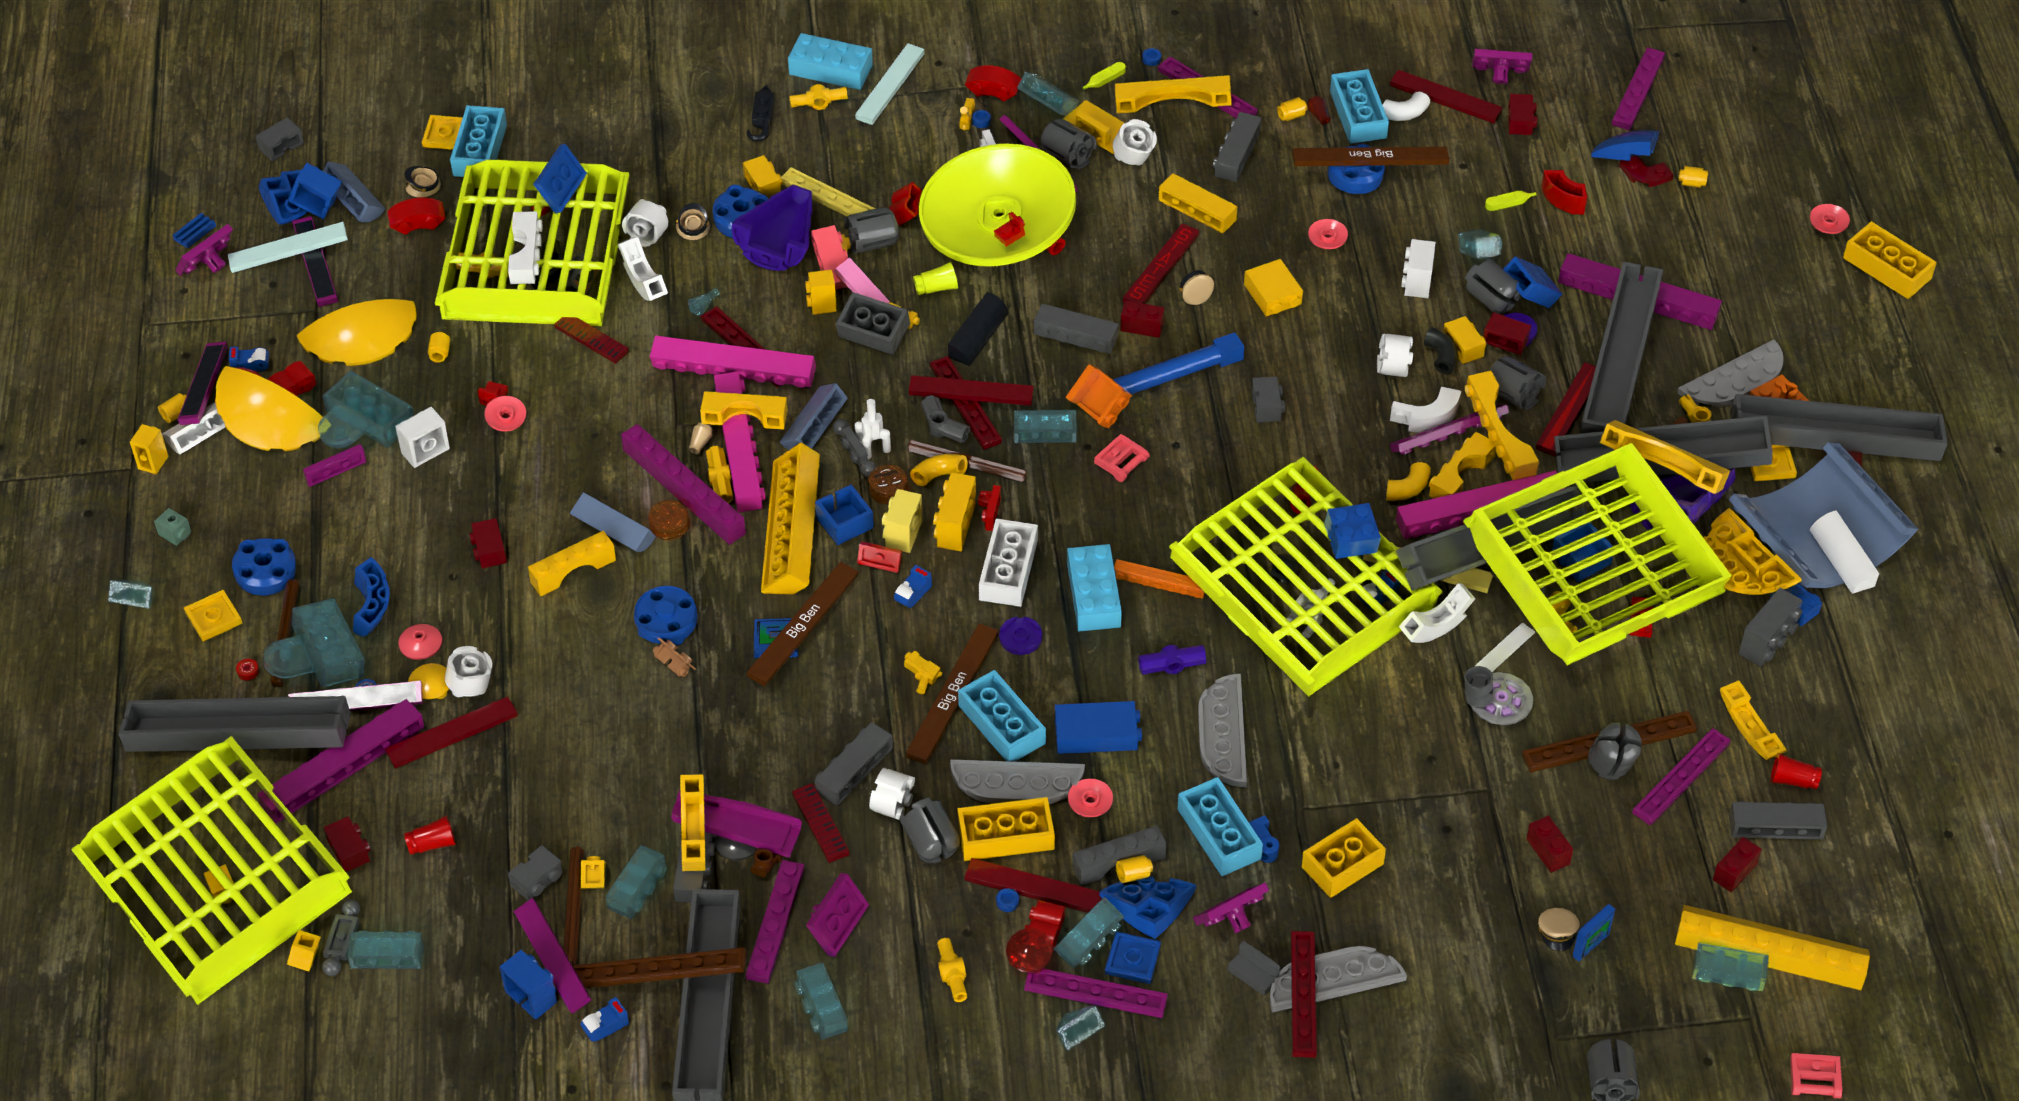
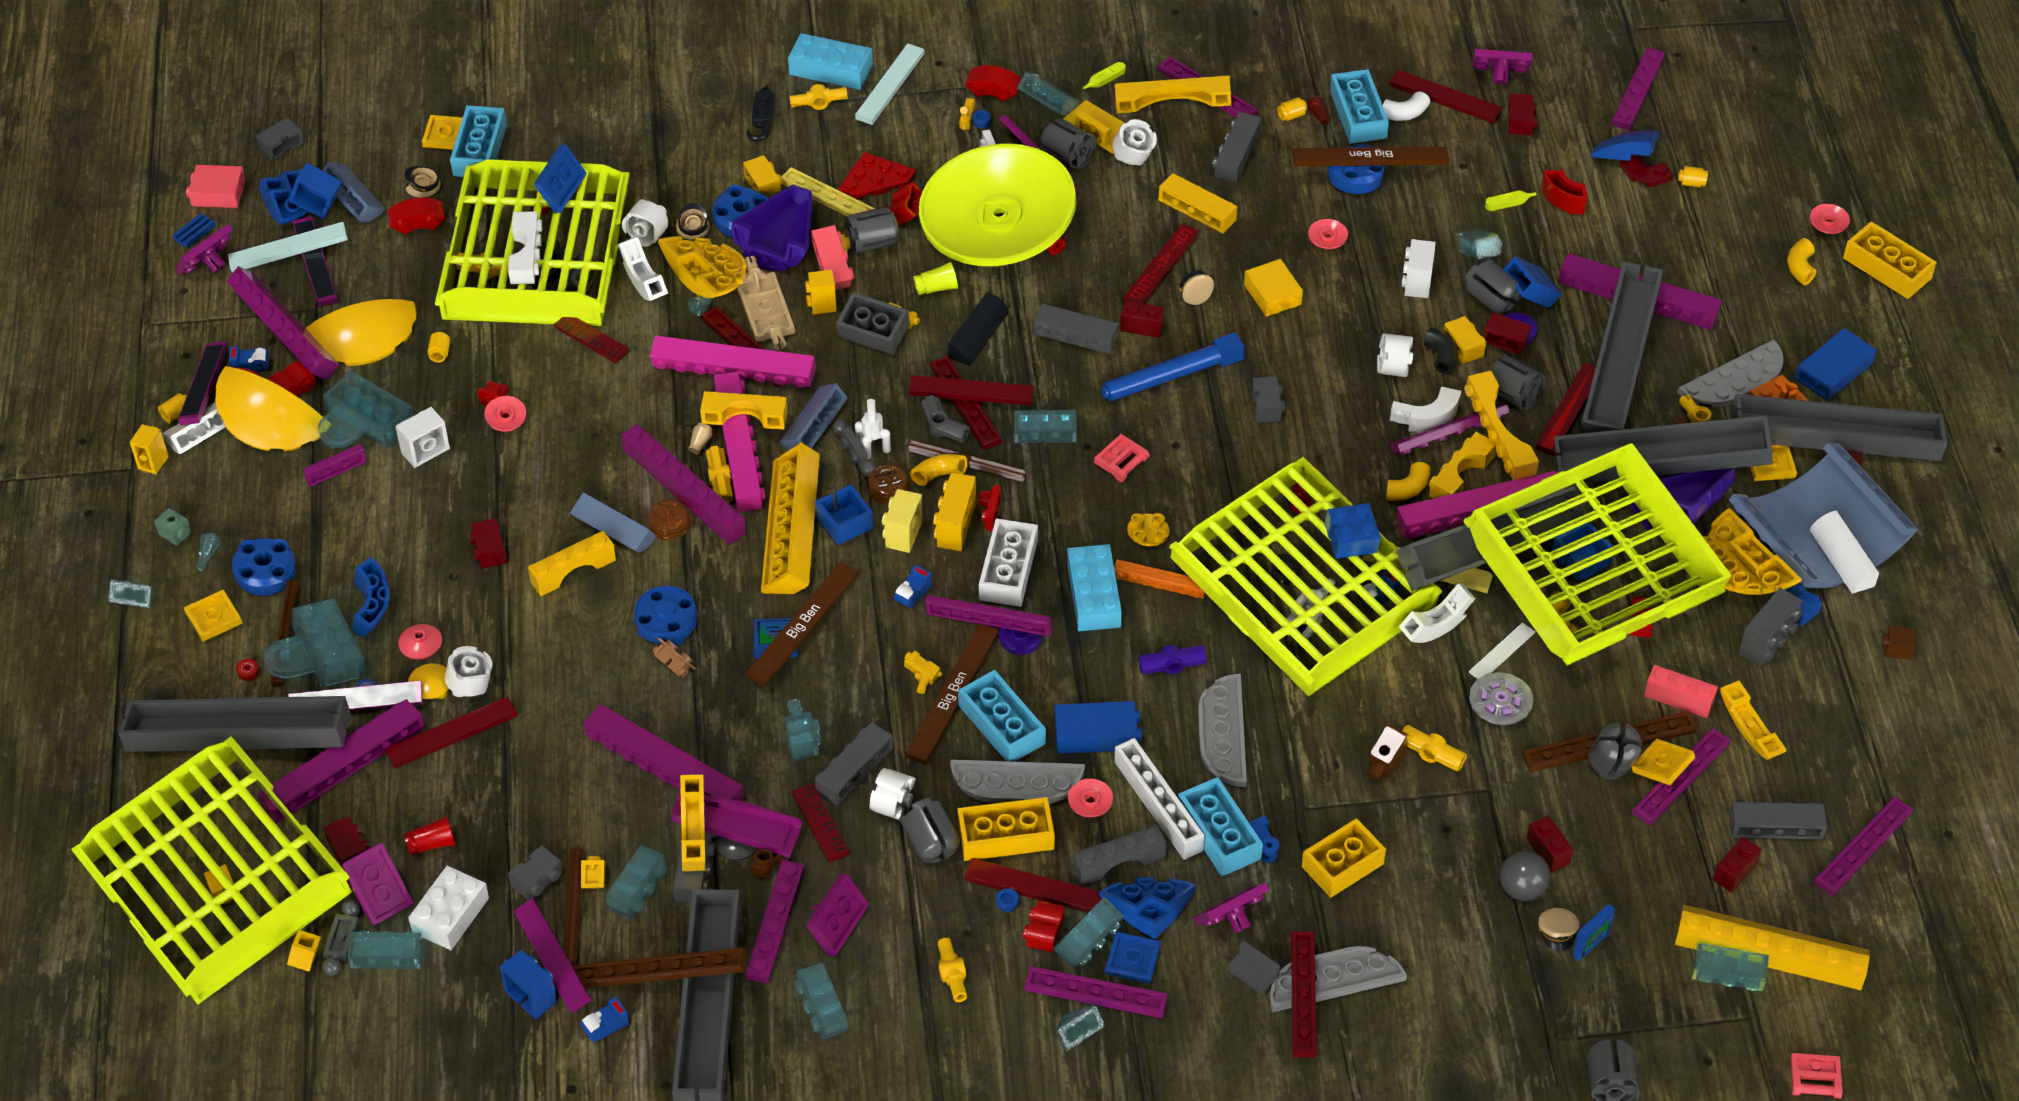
(208, 544): none -> clear light blue cone
(216, 186): none -> coral brick
(282, 323): none -> magenta brick
(377, 884): none -> magenta plate
(449, 907): none -> white brick
(655, 754): none -> magenta brick
(703, 266): none -> yellow brick
(765, 305): none -> tan plate
(801, 732): none -> clear light blue brick
(858, 281): bright pink tile -> none
(875, 176): none -> red plate
(879, 557): hinge -> none
(988, 615): none -> magenta tile
(1011, 230): red bracket -> none
(1029, 950): clear red dish -> none
(1099, 396): orange panel -> none
(1134, 868): yellow brick -> none
(1148, 529): none -> yellow dish
(1151, 57): blue tile -> none
(1159, 799): none -> white brick
(1388, 752): none -> reddish brown torso
(1434, 748): none -> yellow piece
(1478, 686): dark grey wheel -> none
(1525, 875): none -> dark grey piece
(1663, 761): none -> yellow plate
(1680, 691): none -> coral brick
(1692, 467): yellow arch -> none
(1795, 773): red plant -> none
(1798, 261): none -> yellow cylinder
(1835, 364): none -> blue brick
(1863, 846): none -> magenta tile
(1899, 642): none -> reddish brown brick

